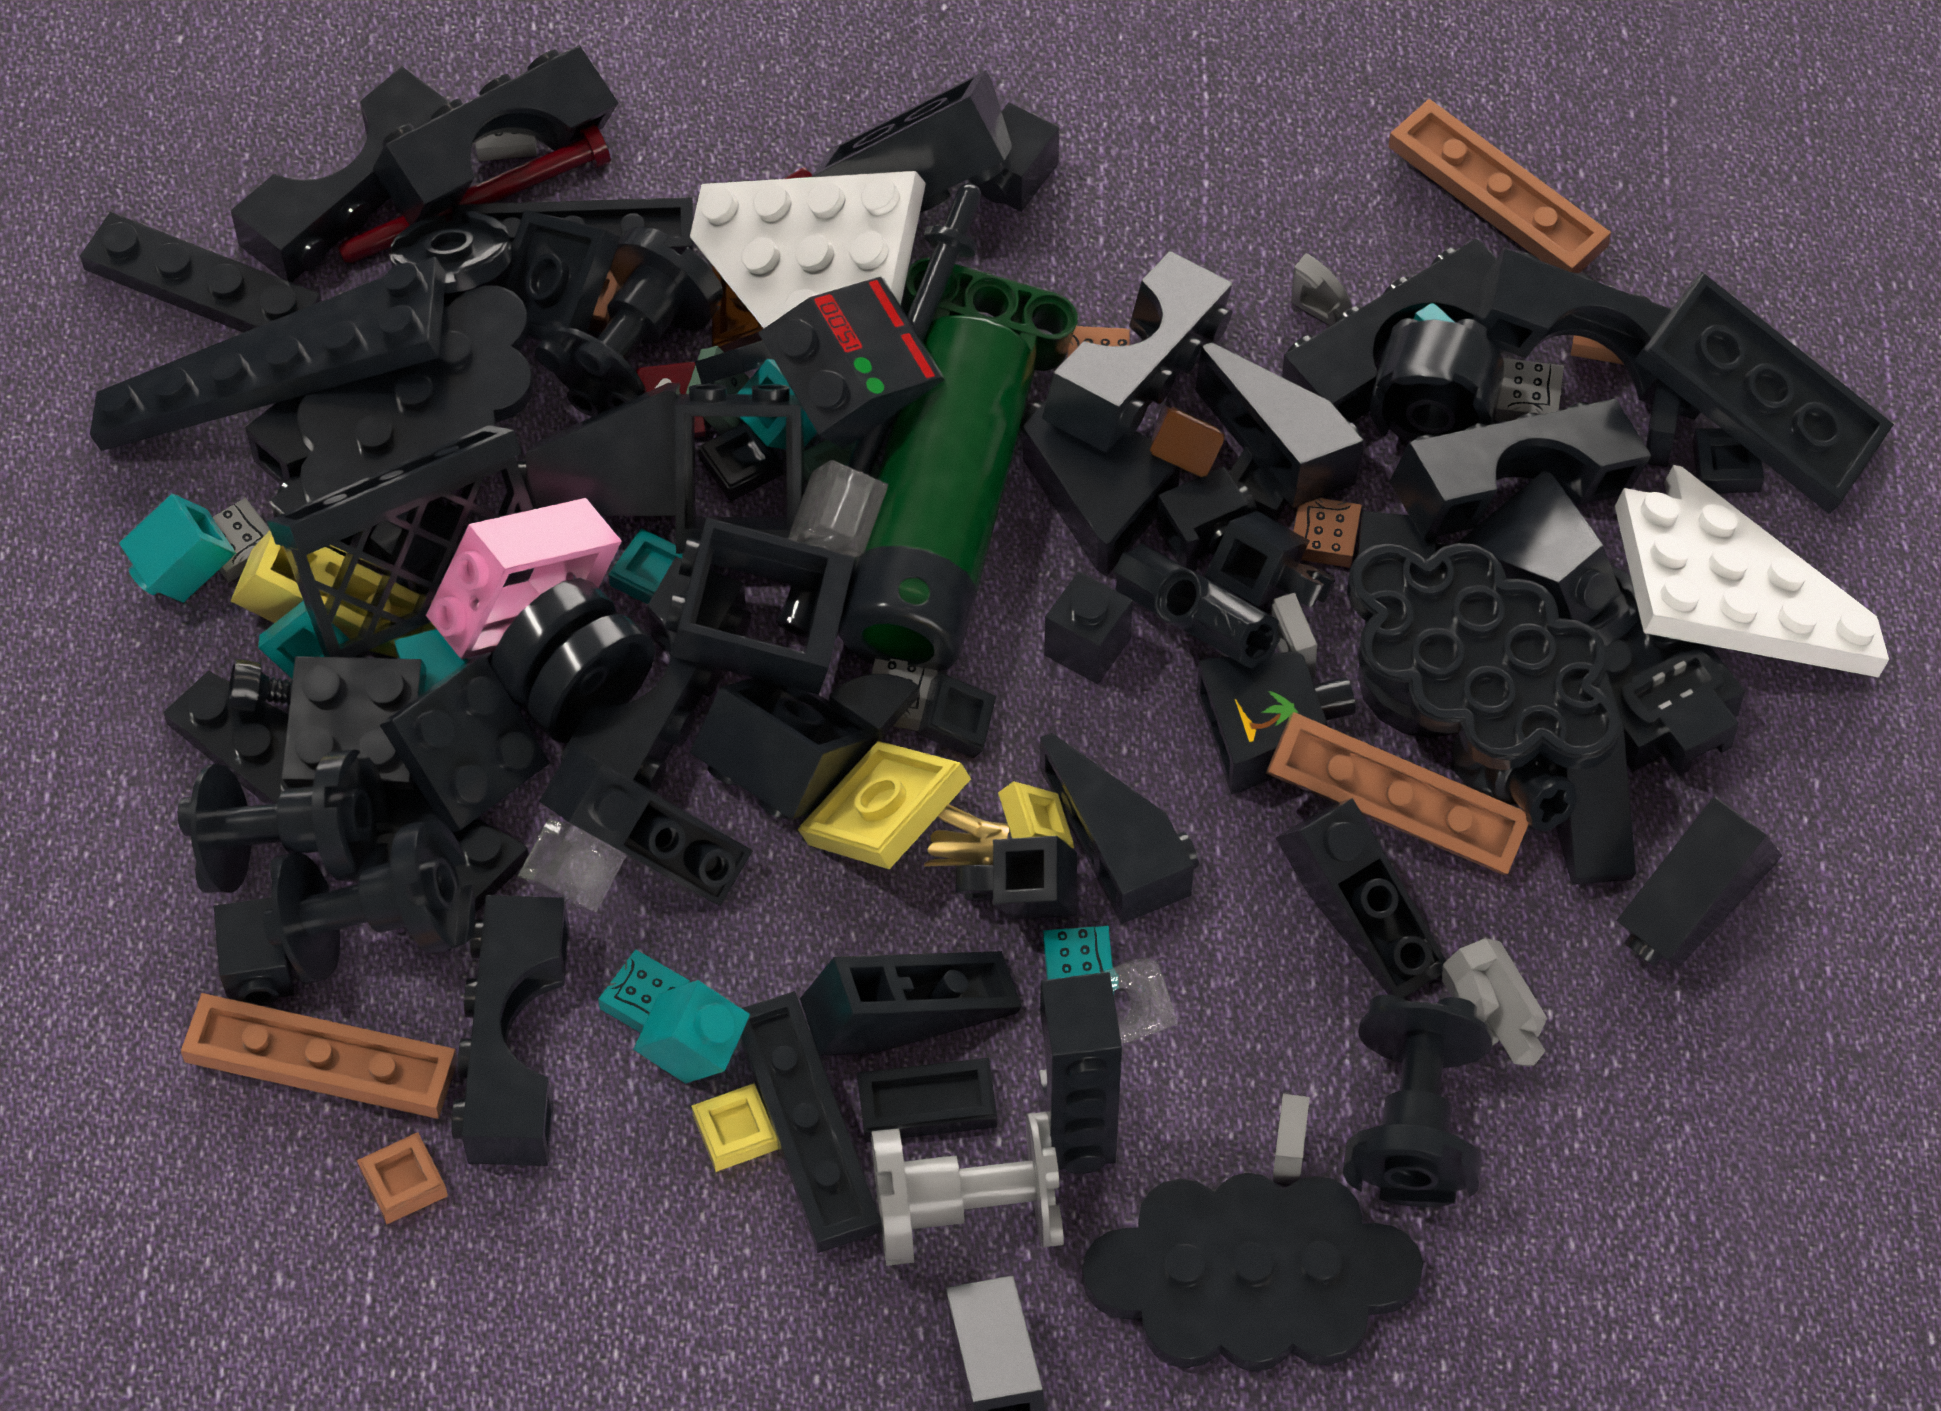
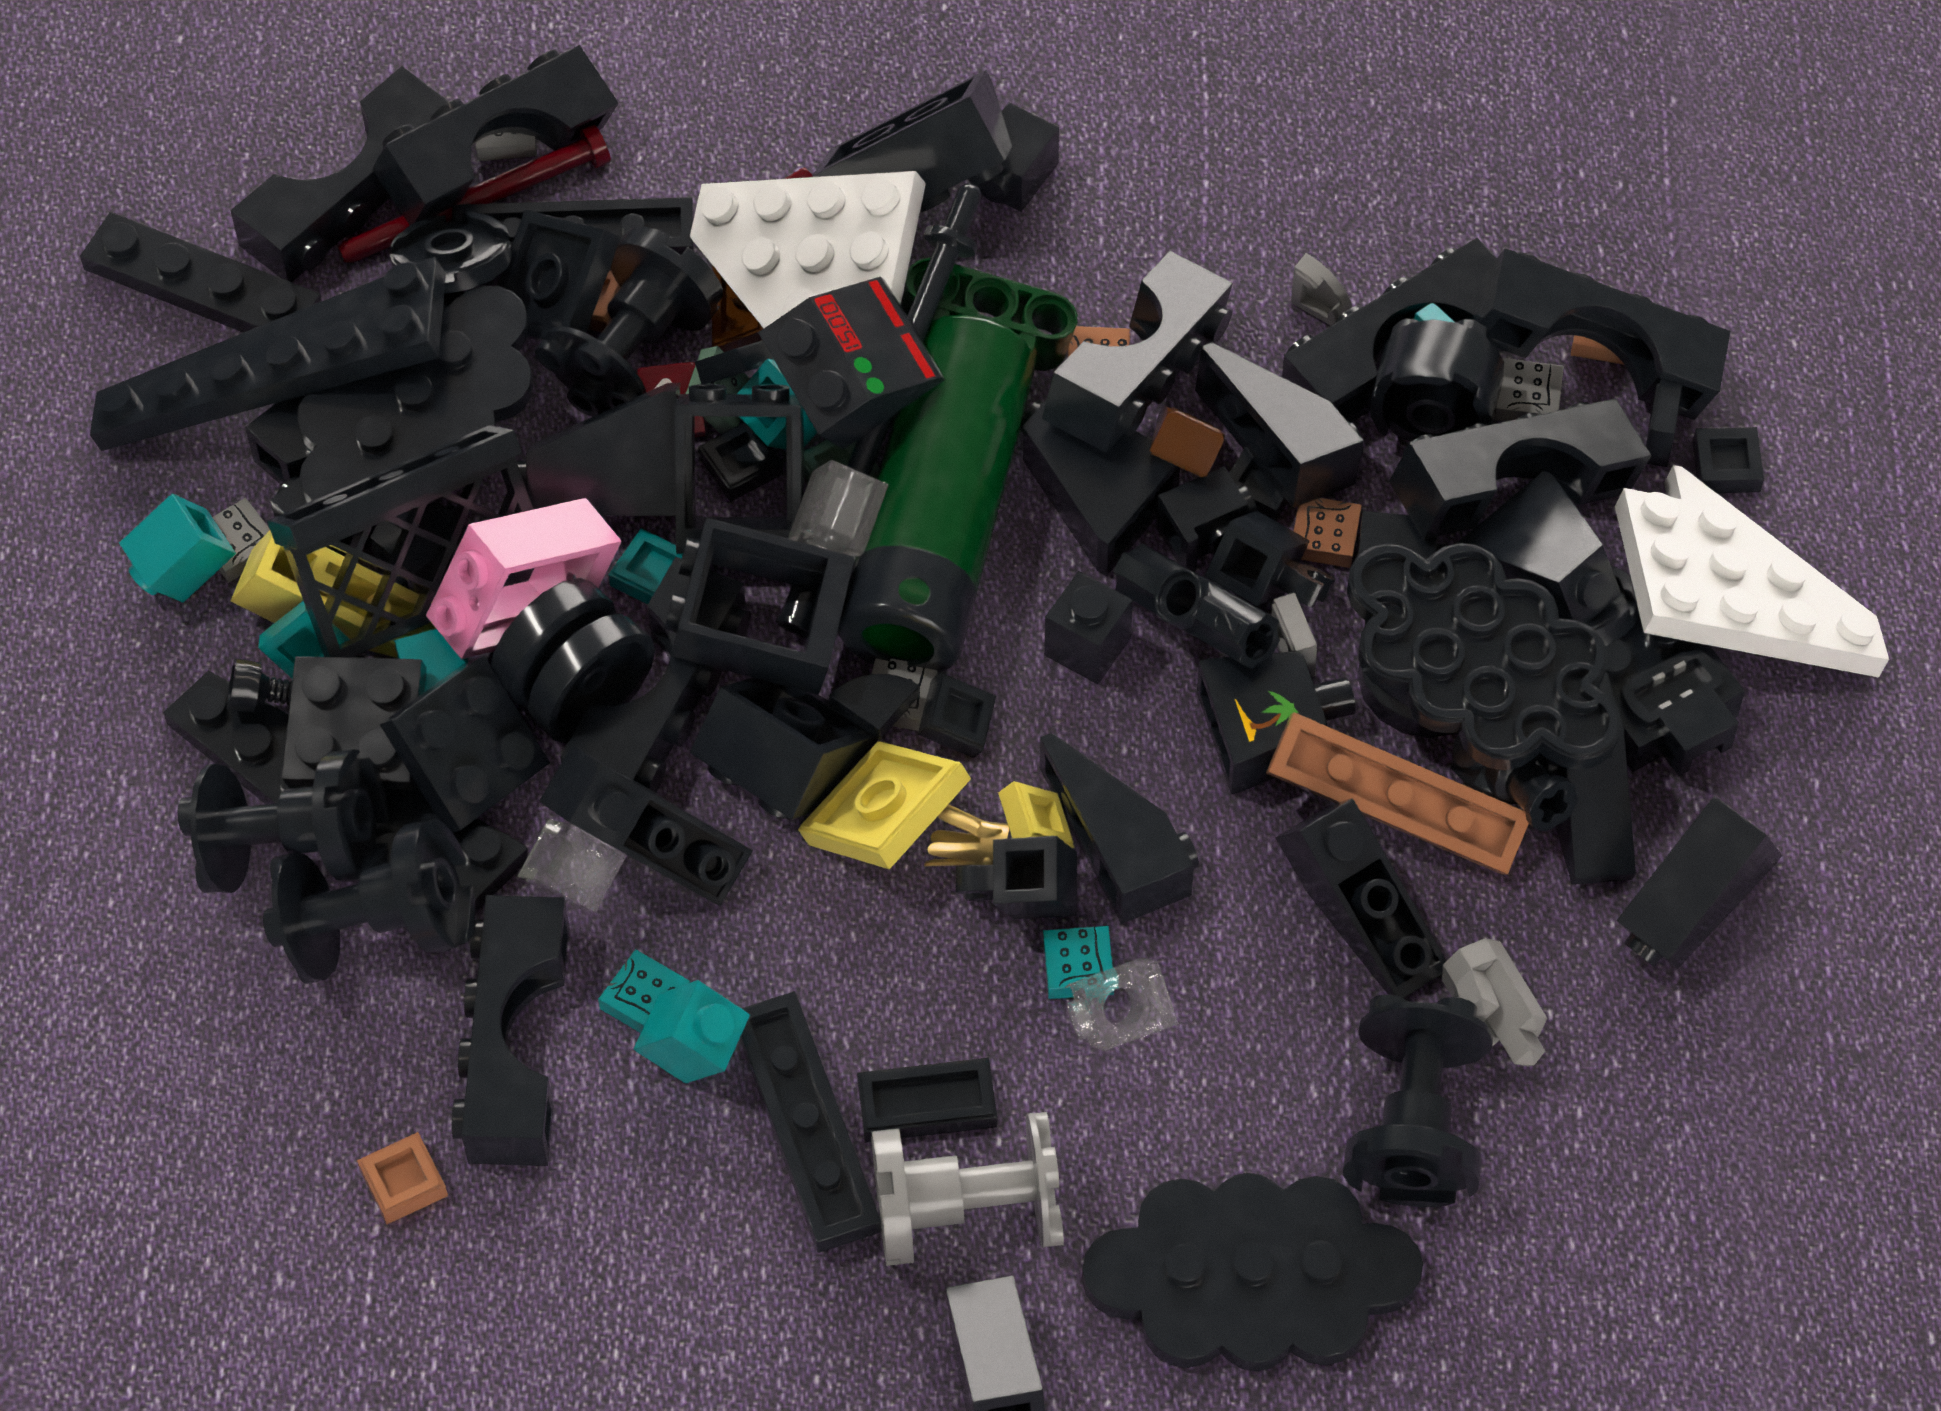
(247, 962): black brick -> none
(319, 1055): nougat plate -> none
(735, 1127): light yellow tile -> none
(905, 998): black slope -> none
(1081, 1070): black arch -> none
(1290, 1139): light grey tile -> none
(1498, 189): nougat plate -> none
(1765, 392): black tile -> none

